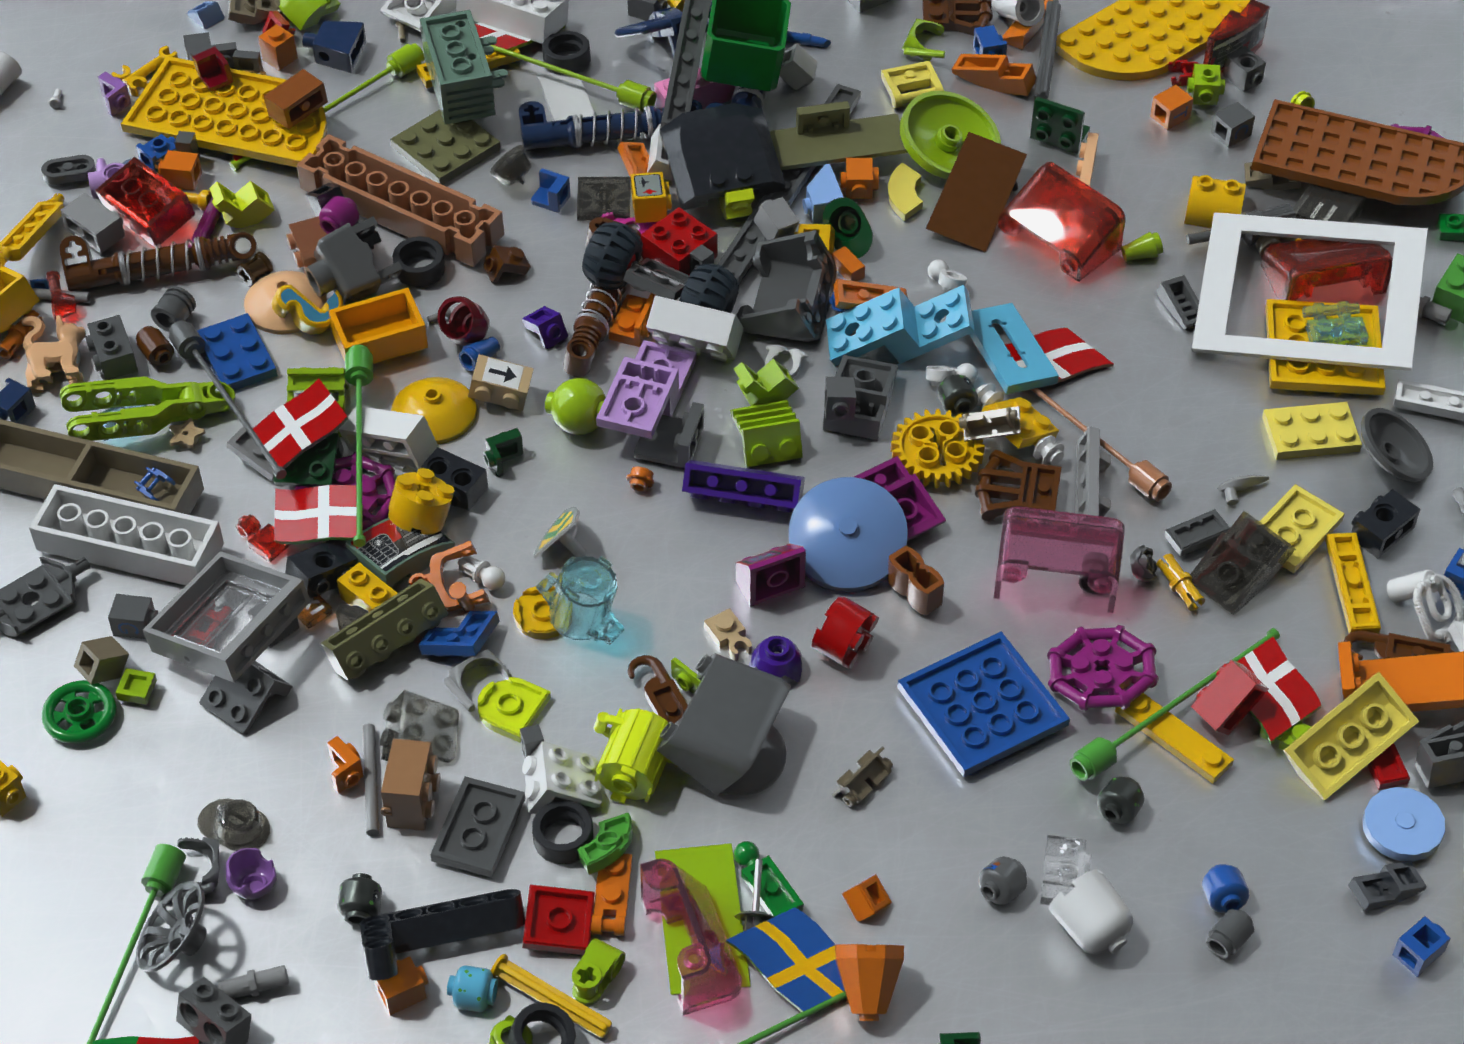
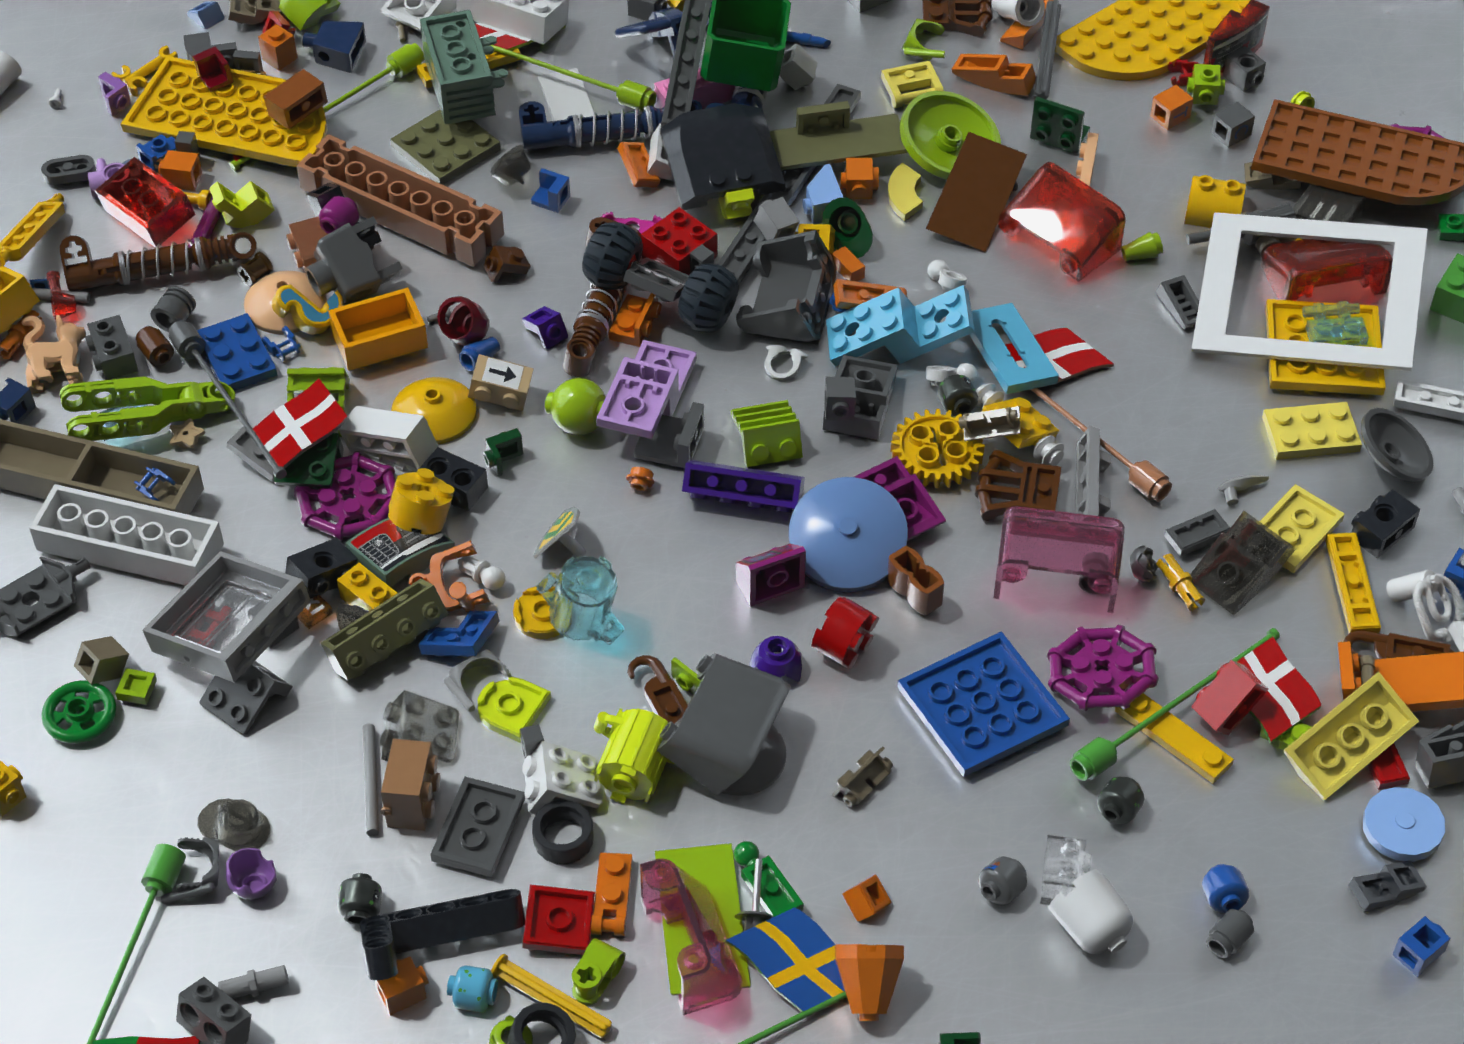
(93, 222): light grey brick -> none
(131, 615): dark grey brick -> none
(184, 933): dark grey wheel -> none
(262, 540): clear red plate -> none
(275, 349): none -> blue piece
(329, 510): flag -> none
(348, 764): orange bracket -> none
(420, 247): black tyre -> none
(563, 42): black tyre -> none
(603, 195): clear smoke tile -> none
(609, 844): bright green tile -> none
(650, 197): yellow brick -> none
(695, 328): white brick -> none
(728, 630): tan plate -> none
(768, 385): lime brick -> none
(988, 41): blue brick -> none
(1367, 667): none -> dark tan piece
(1434, 311): light grey pin -> none

